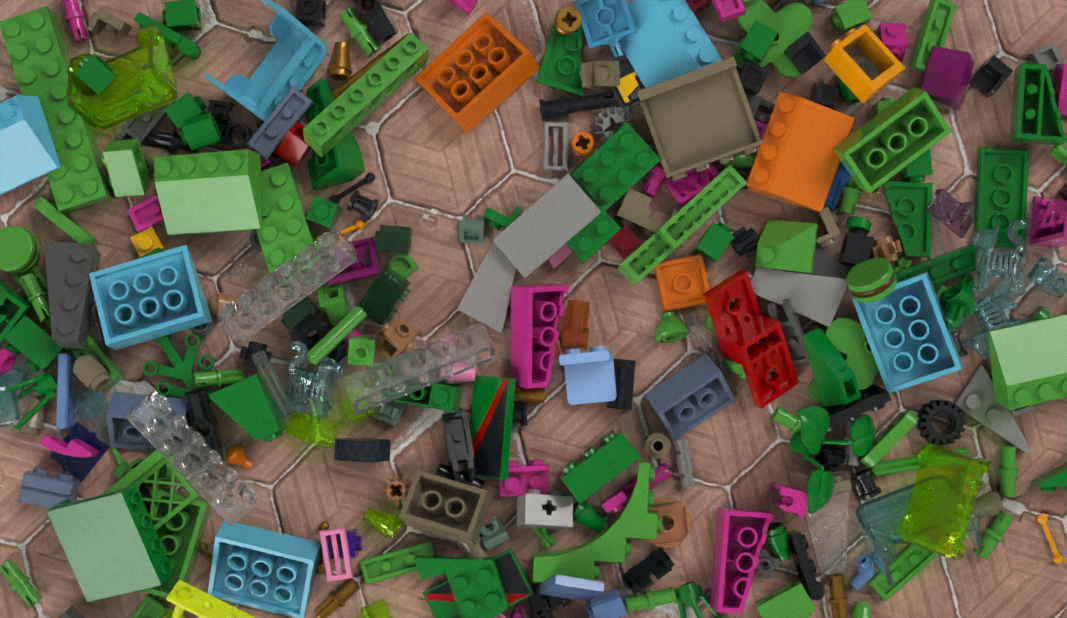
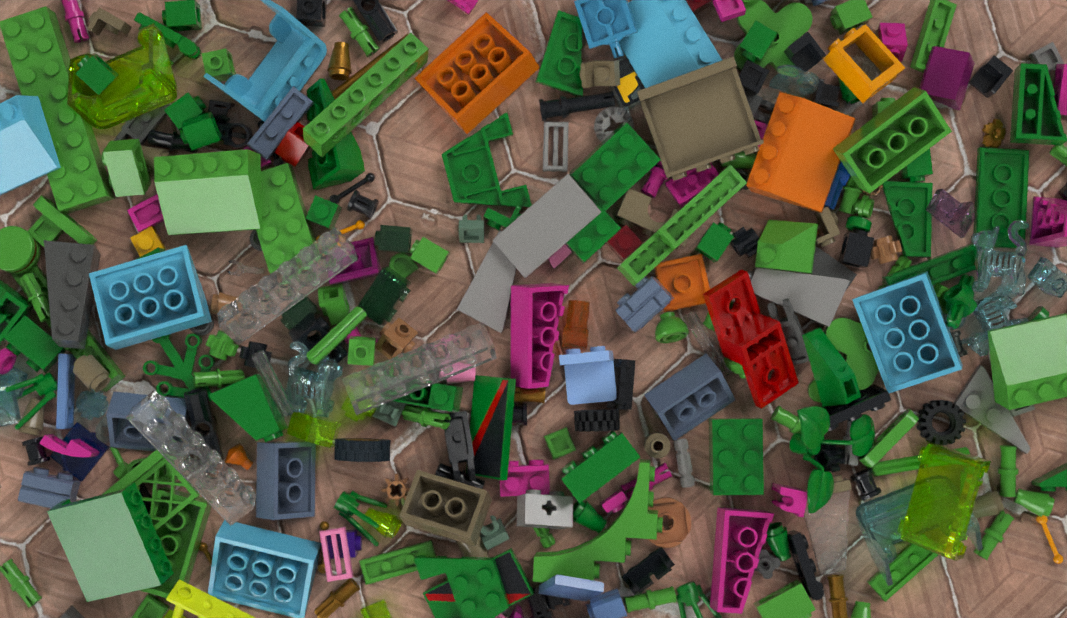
(35, 451): none -> black bush
(45, 230): none -> bright green plate
(219, 64): none -> bright green brick
(221, 345): none -> bright green gear
(285, 480): none -> sand blue slope
(348, 505): none -> green plant
(426, 417): none -> bright green axle
(429, 254): none -> bright green brick
(473, 172): none -> green wing
(560, 443): none -> bright green tile
(562, 22): pearl gold wheel -> none
(585, 137): orange bush -> none
(596, 420): none -> black tyre
(643, 303): none -> sand blue brick
(736, 456): none -> green brick
(795, 81): none -> clear light blue plate
(864, 207): none -> bright green plate
(865, 571): medium blue arm -> none
(871, 280): bright green head -> none
(994, 133): none -> pearl gold plant
(1036, 502): none -> bright green cone

